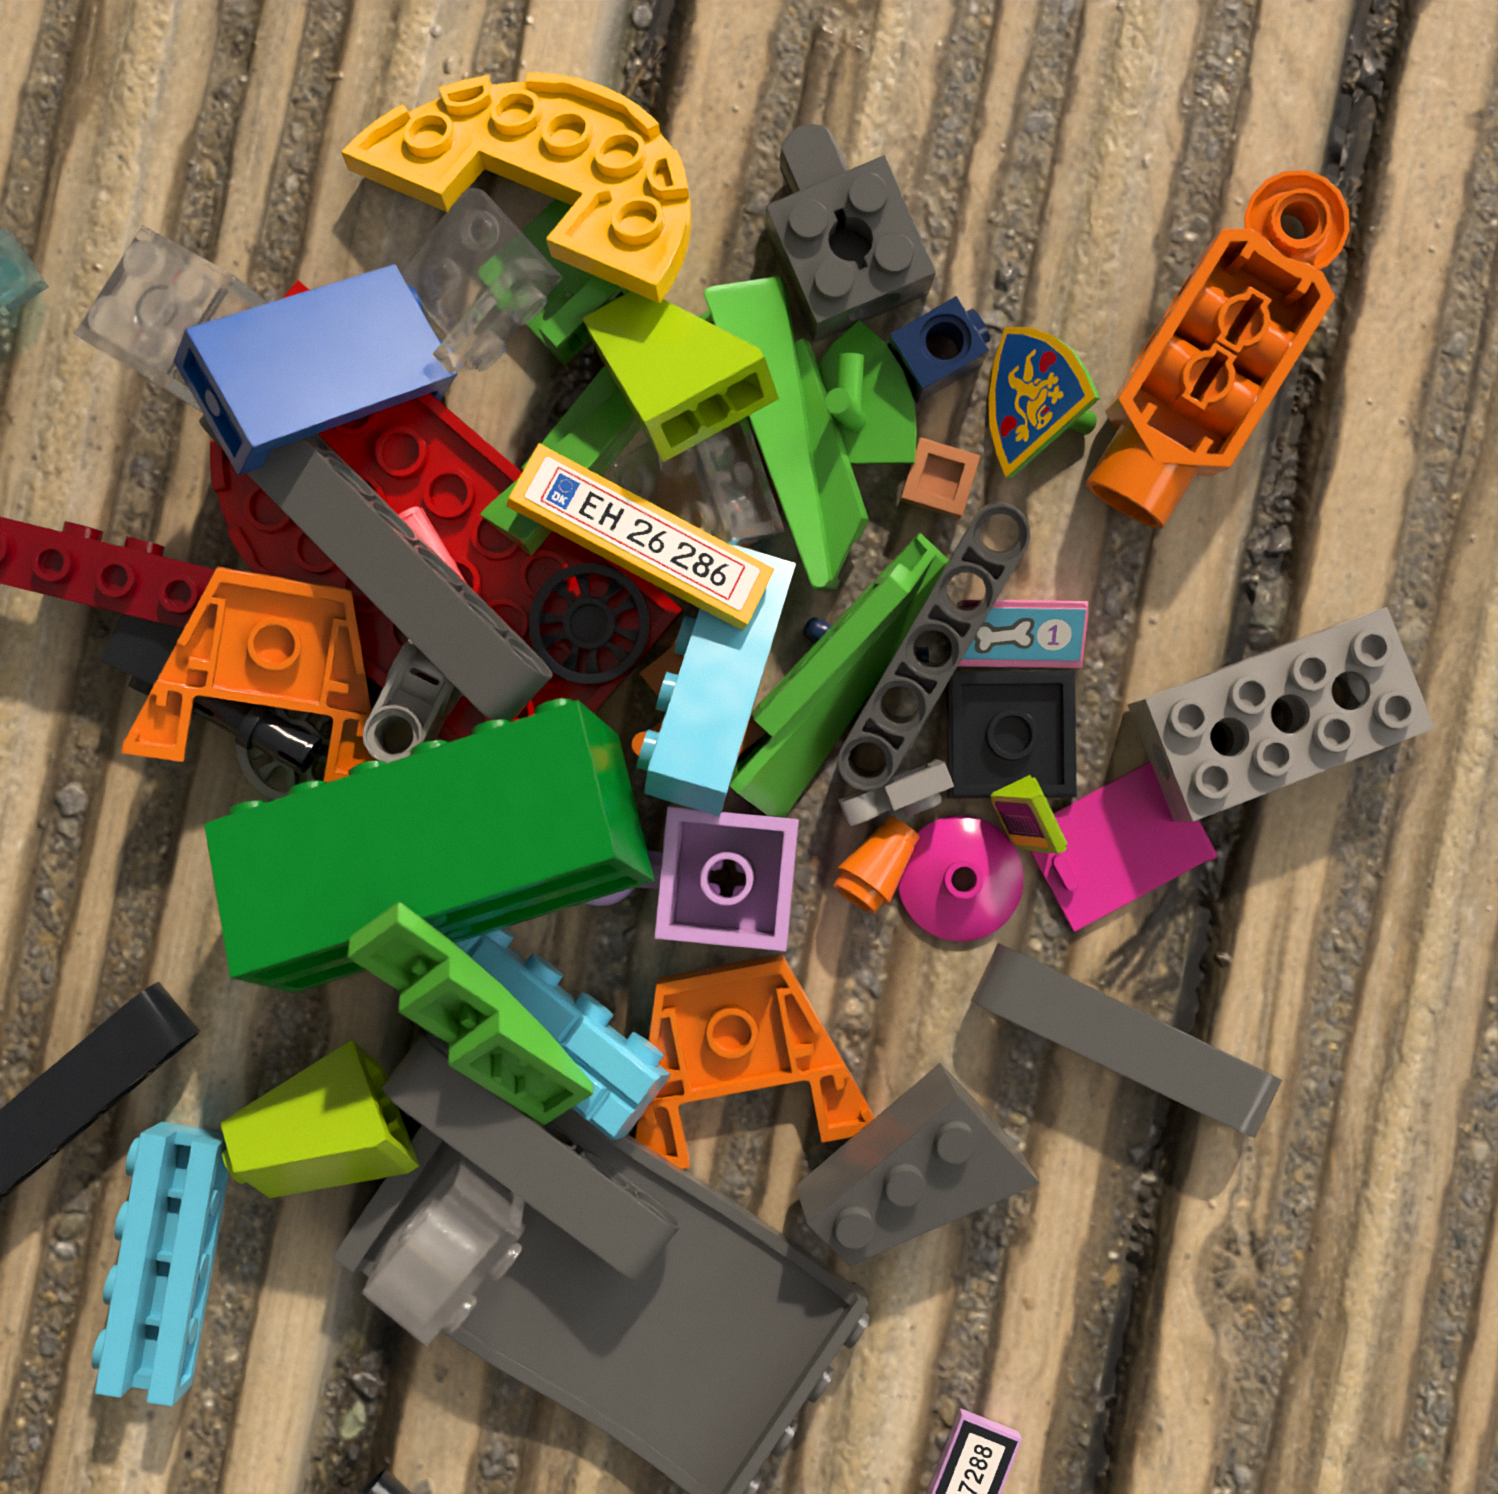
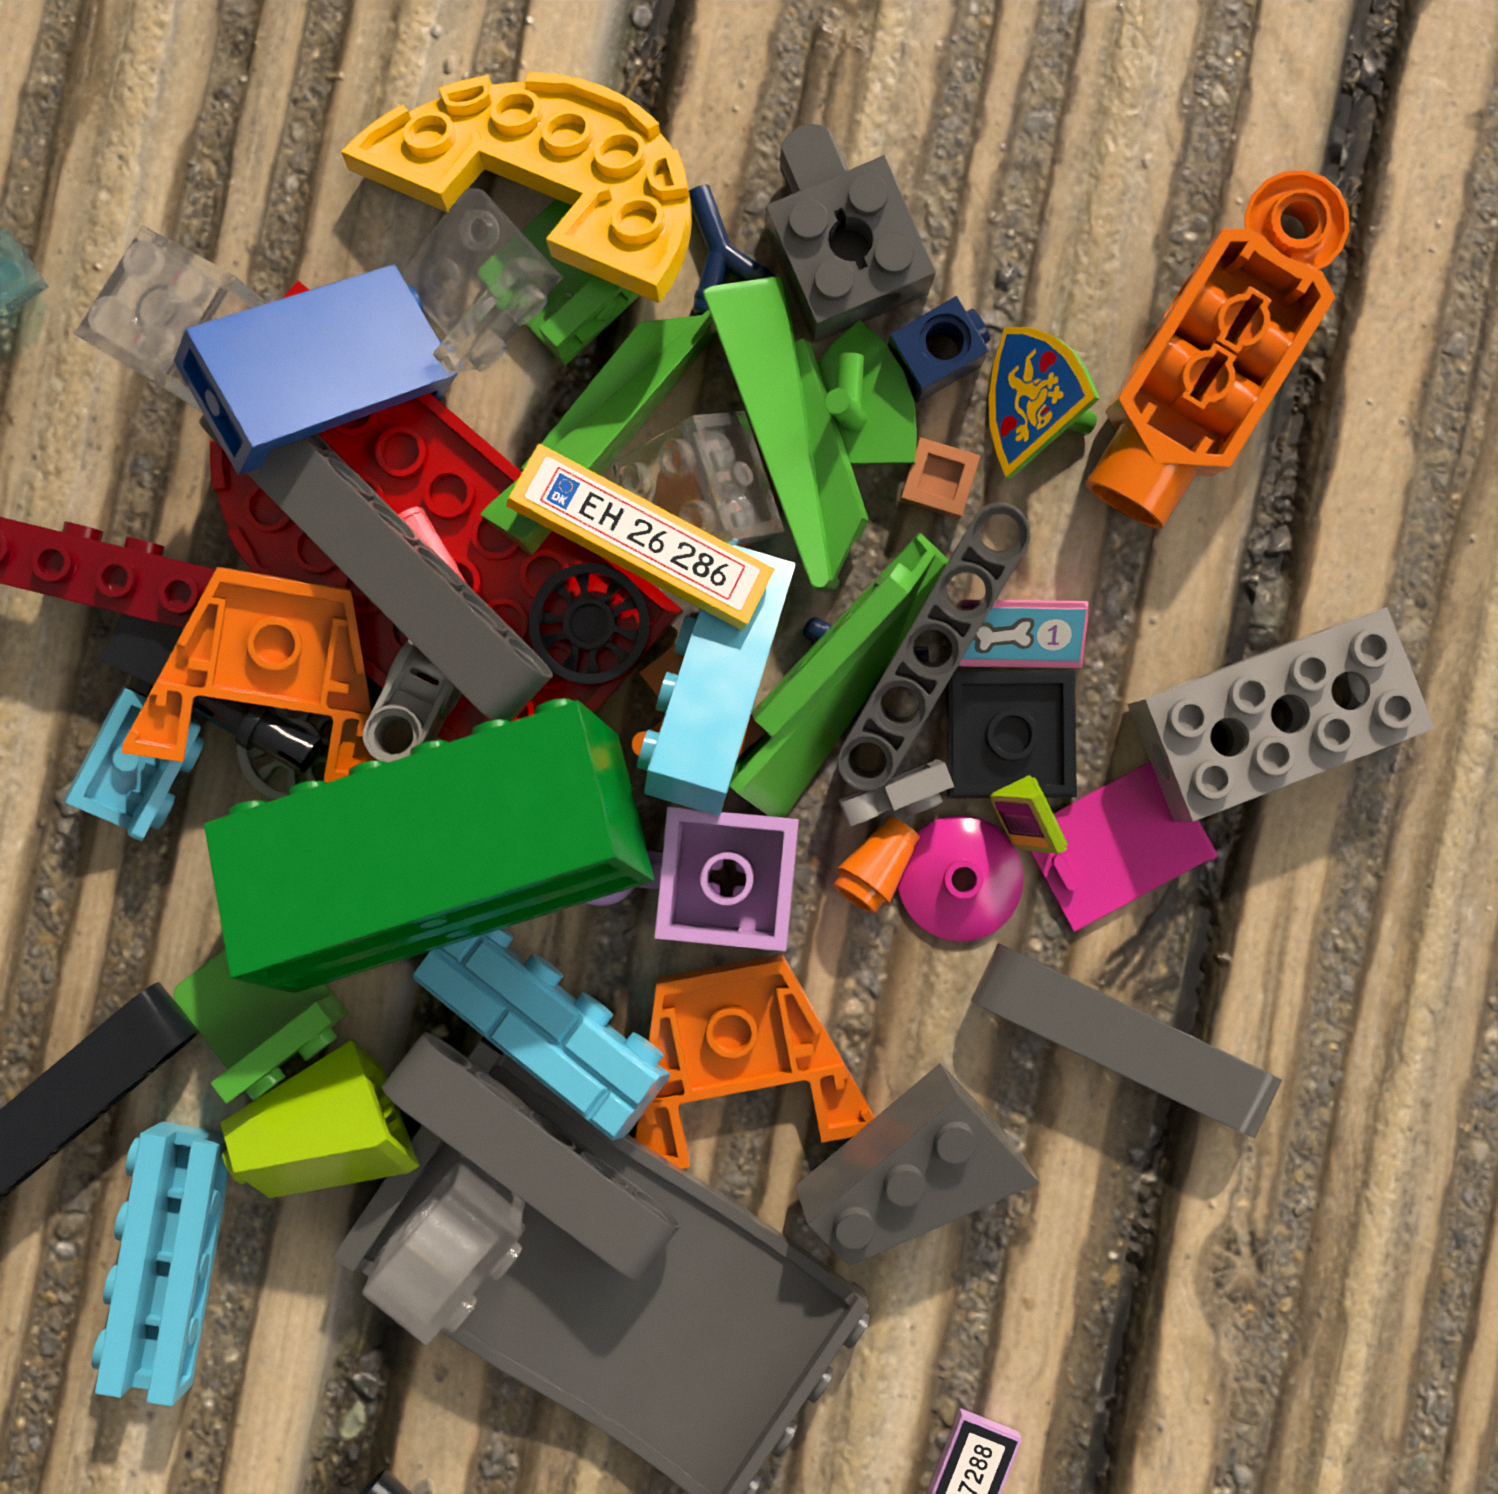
(127, 786): none -> medium azure bracket
(255, 1025): none -> bright green bracket
(461, 1003): bright green slope -> none
(678, 370): lime slope -> none
(720, 252): none -> dark blue piece

